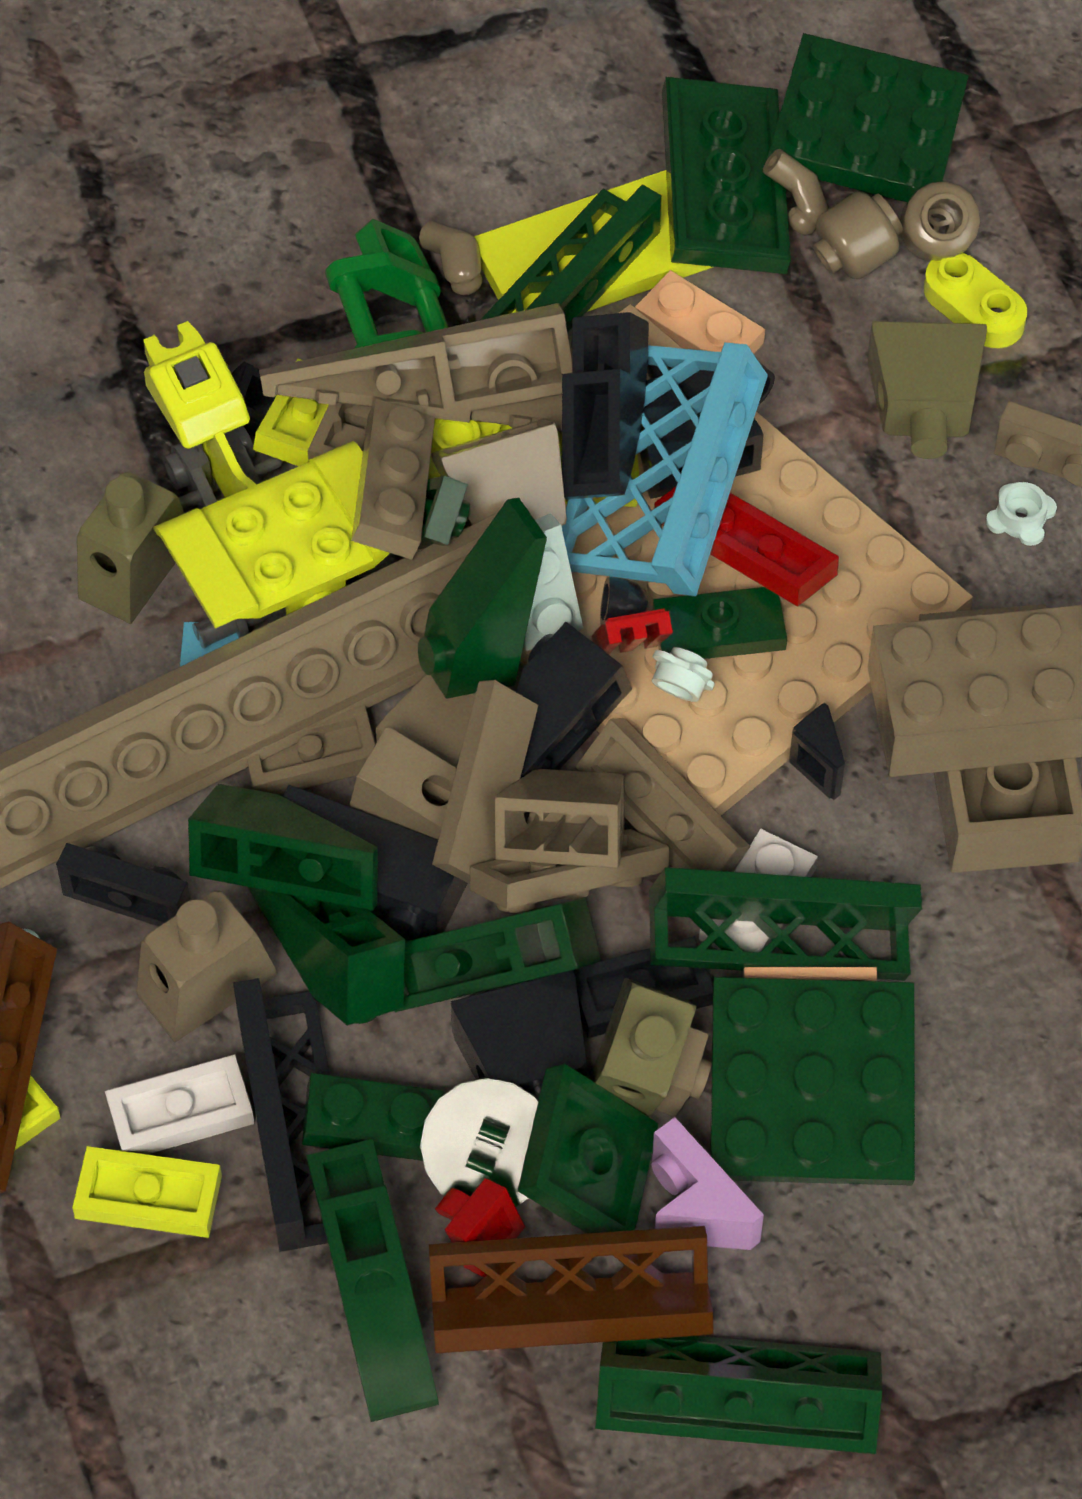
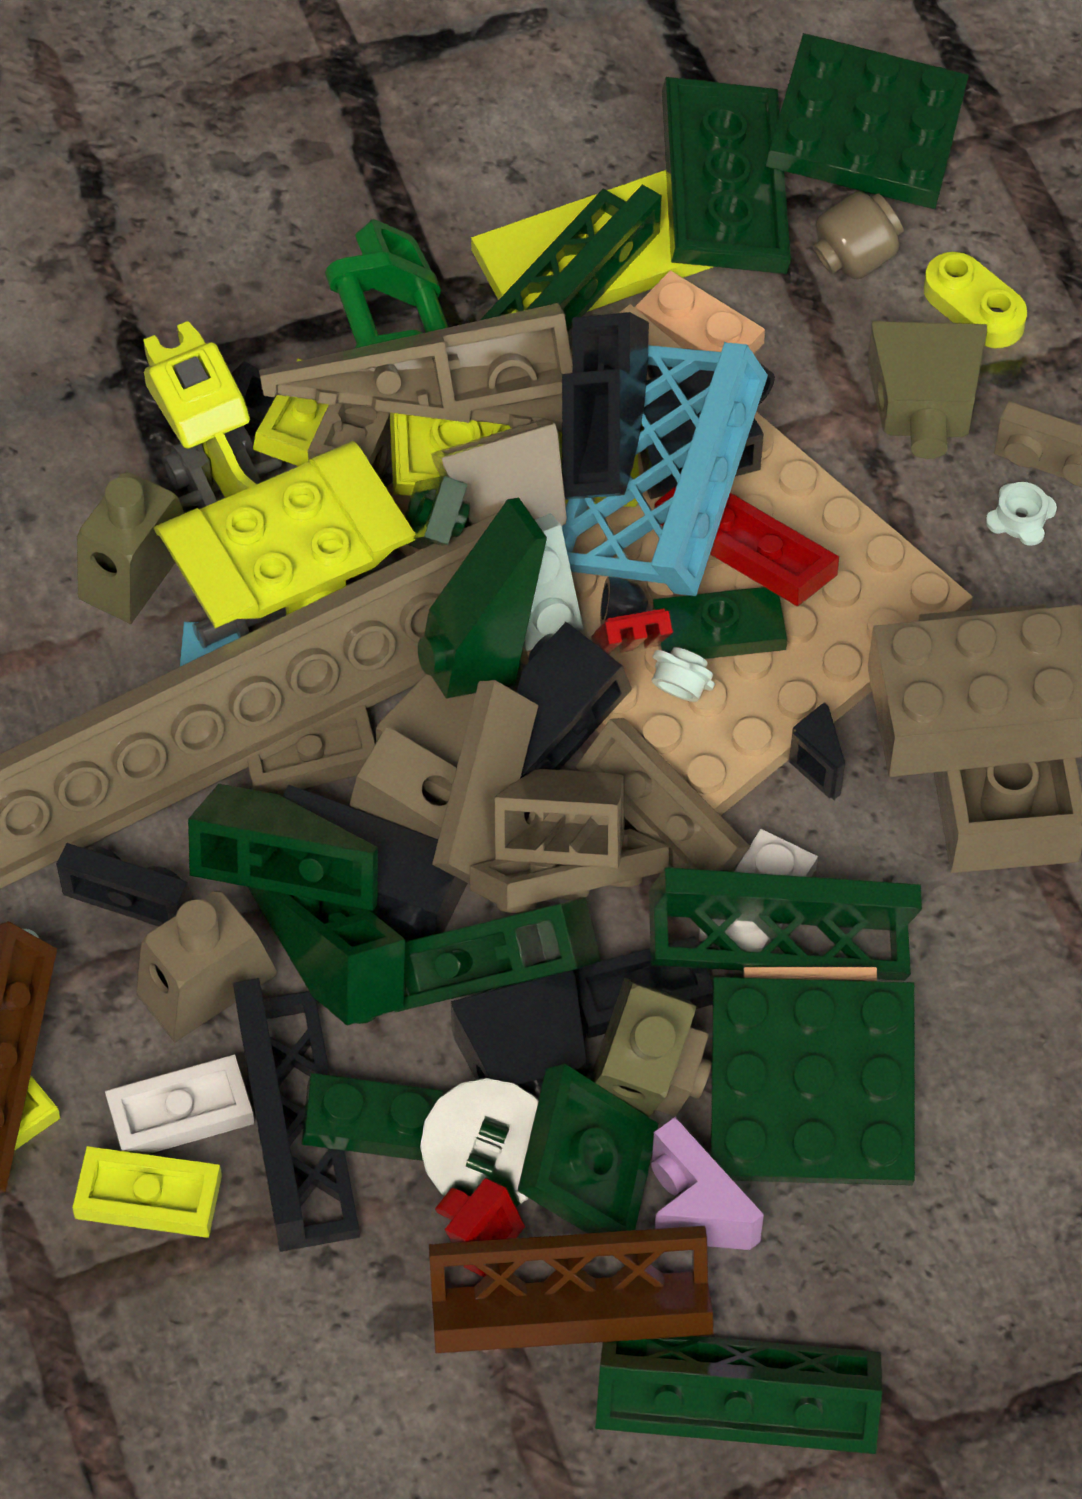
(372, 1280): dark green slope -> none
(393, 479): dark tan plate -> none
(458, 255): dark tan arm -> none
(804, 188): dark tan arm -> none
(955, 209): dark tan head -> none

